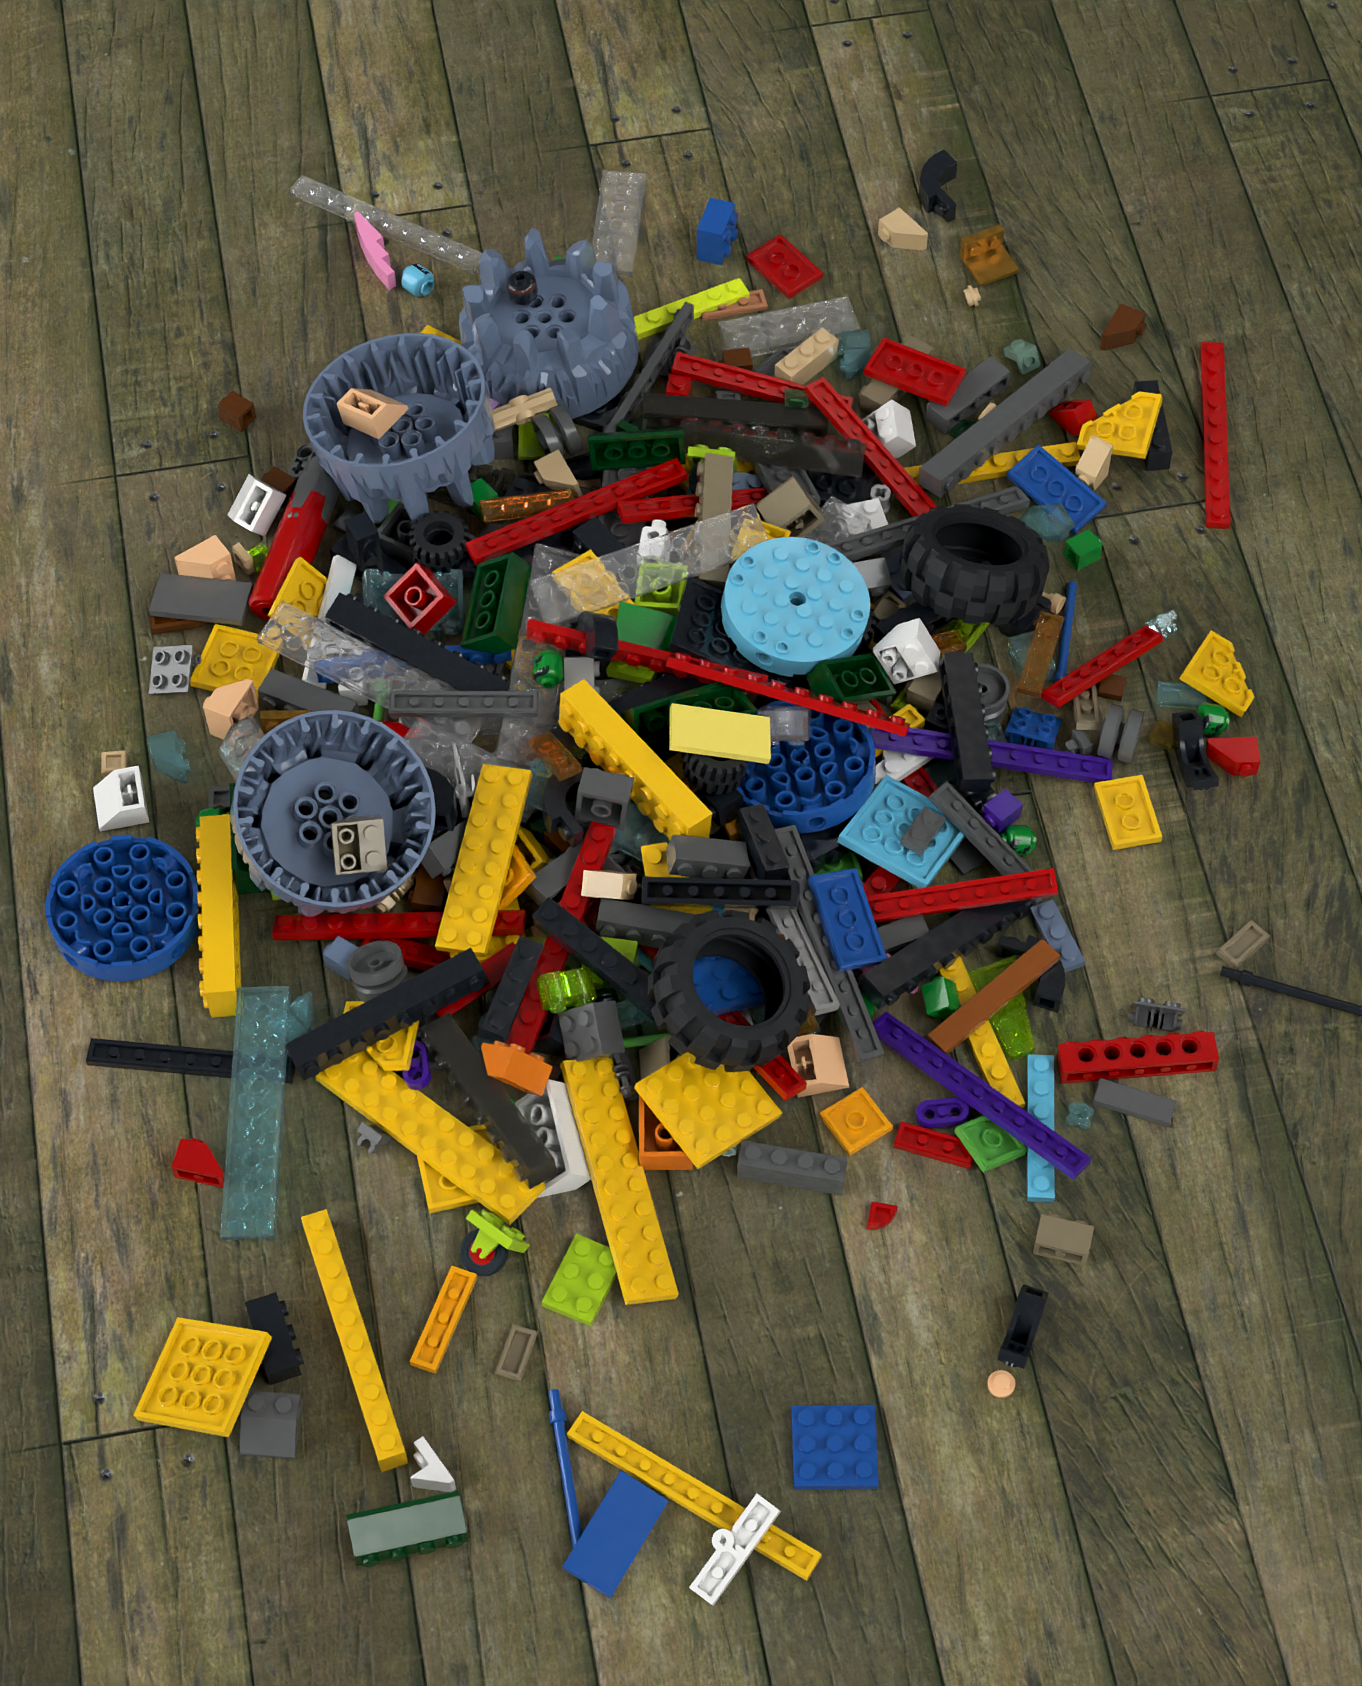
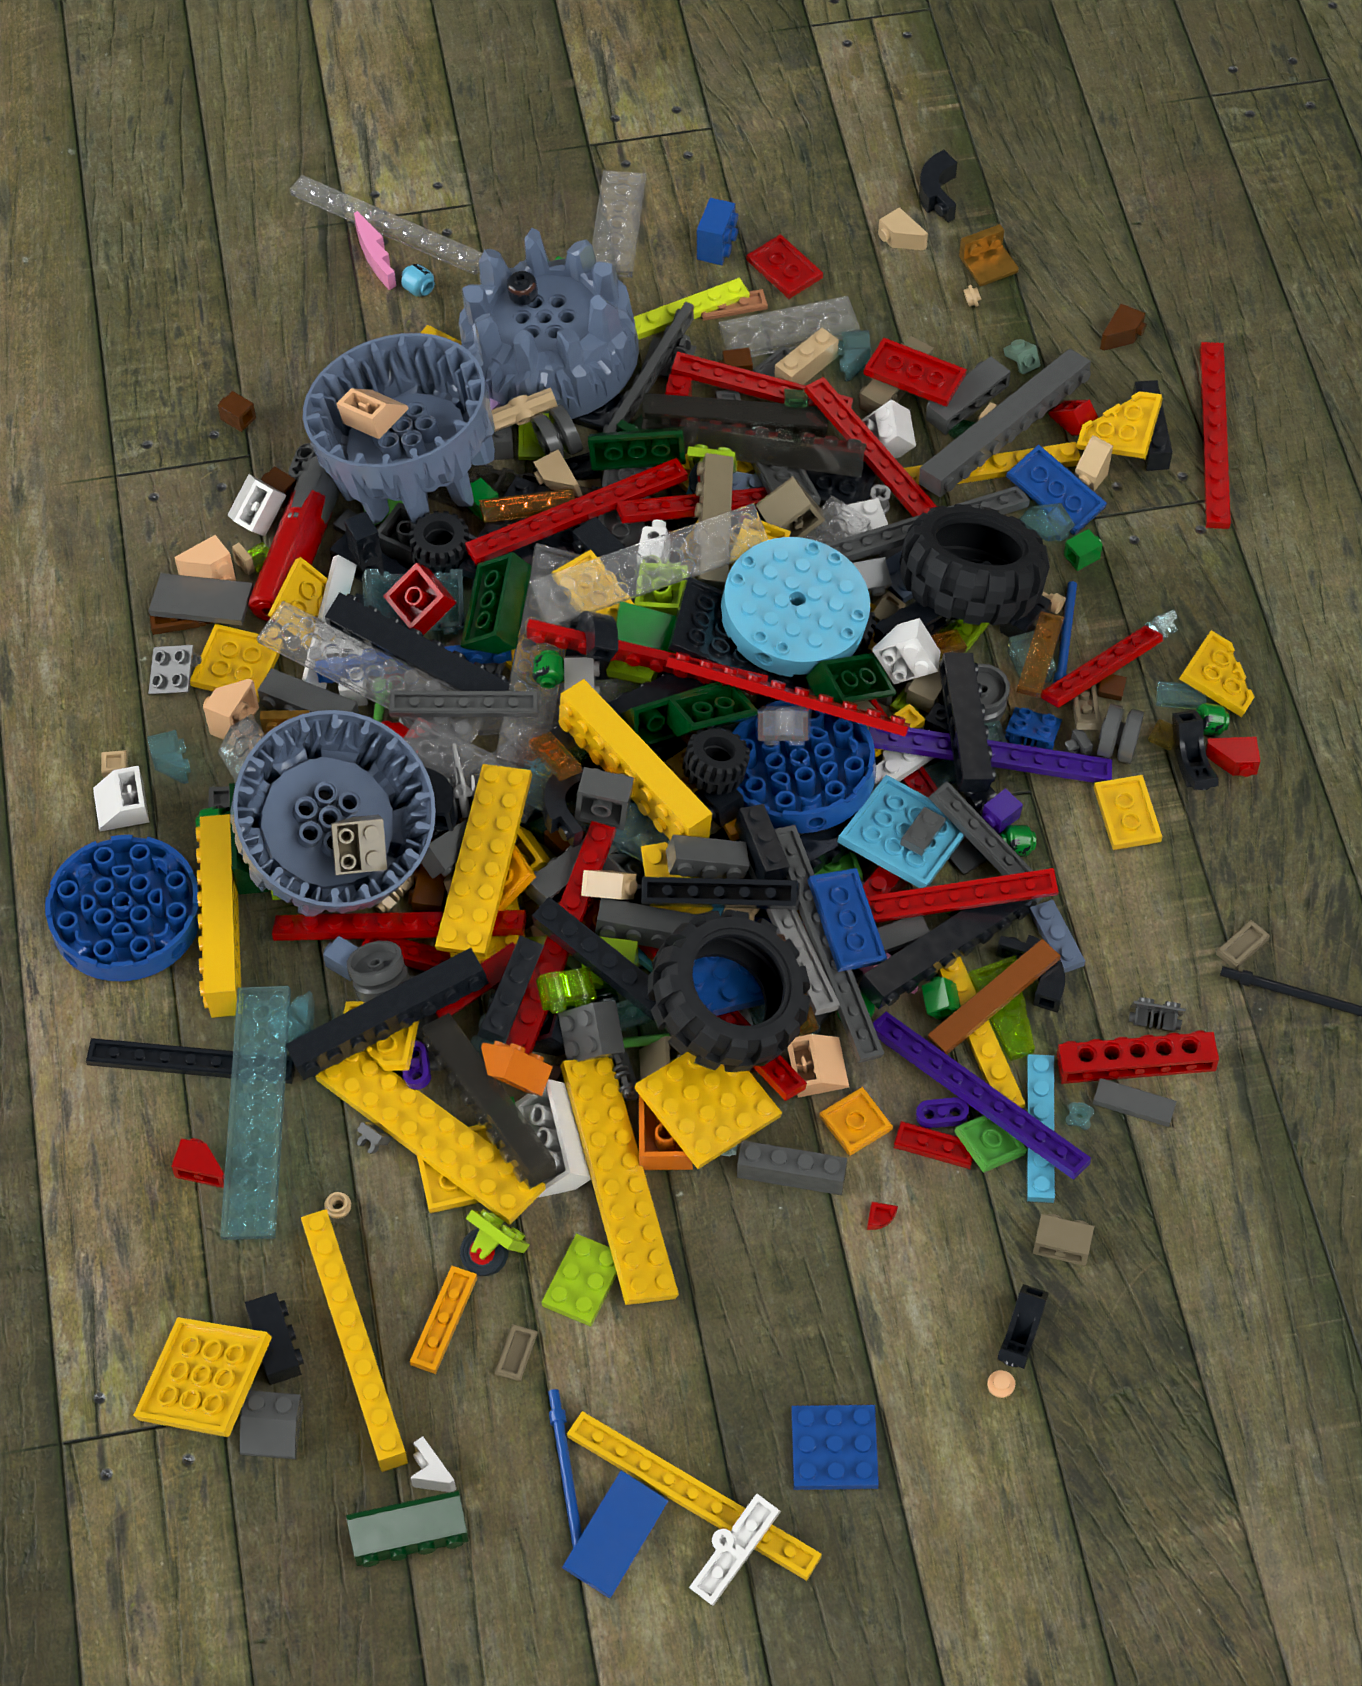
(337, 1198): none -> tan plate
(720, 733): light yellow tile -> none

